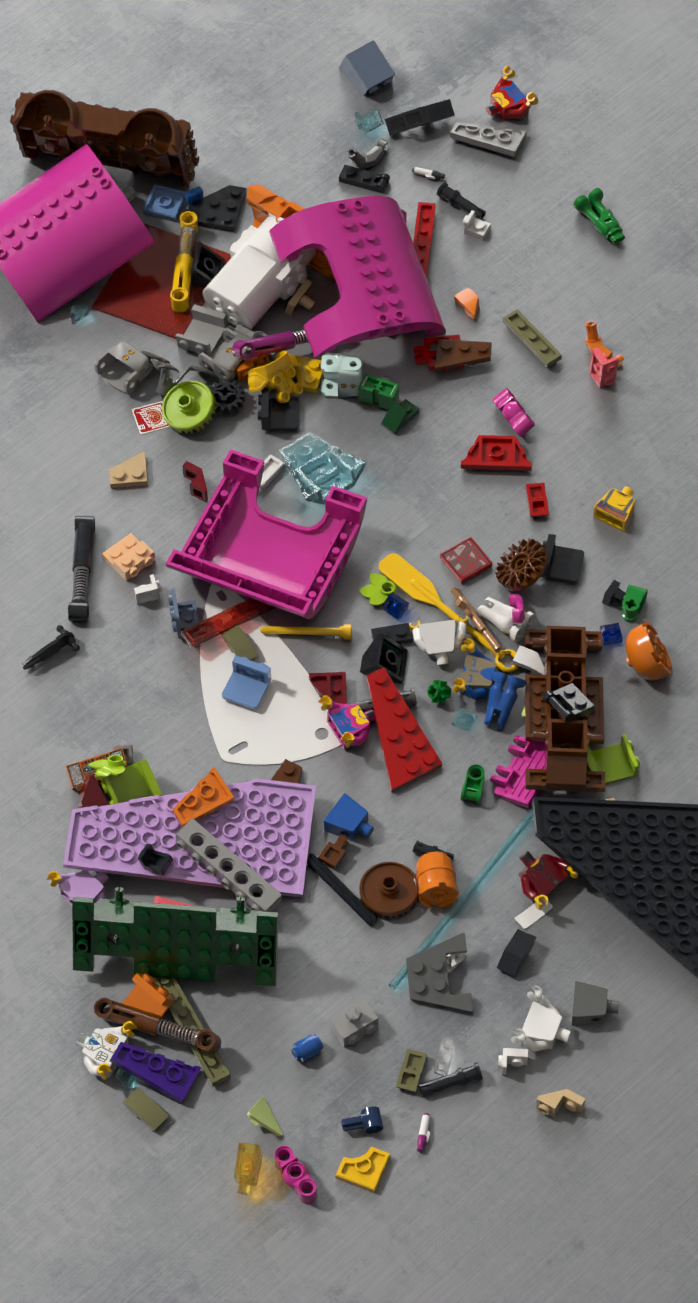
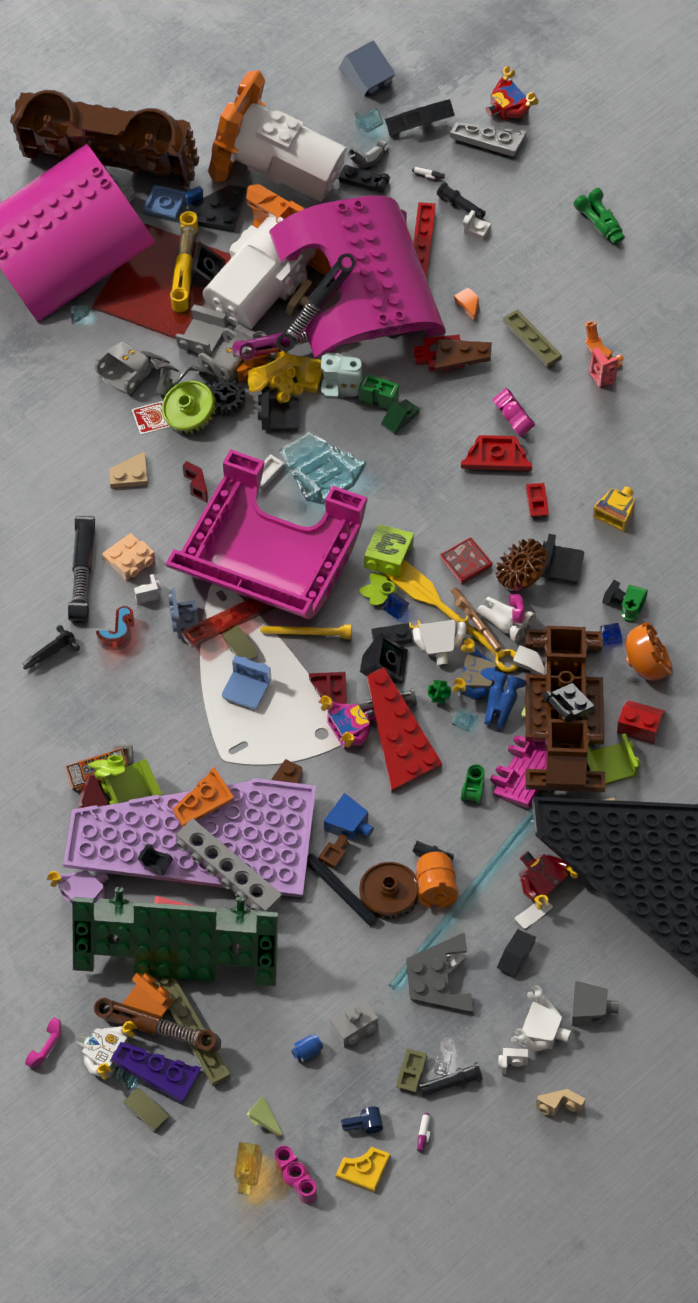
(34, 1058): none -> dark pink bar
(122, 635): none -> clear red animal
(273, 144): none -> white piece
(318, 300): none -> black piece
(388, 550): none -> lime panel
(640, 721): none -> red slope

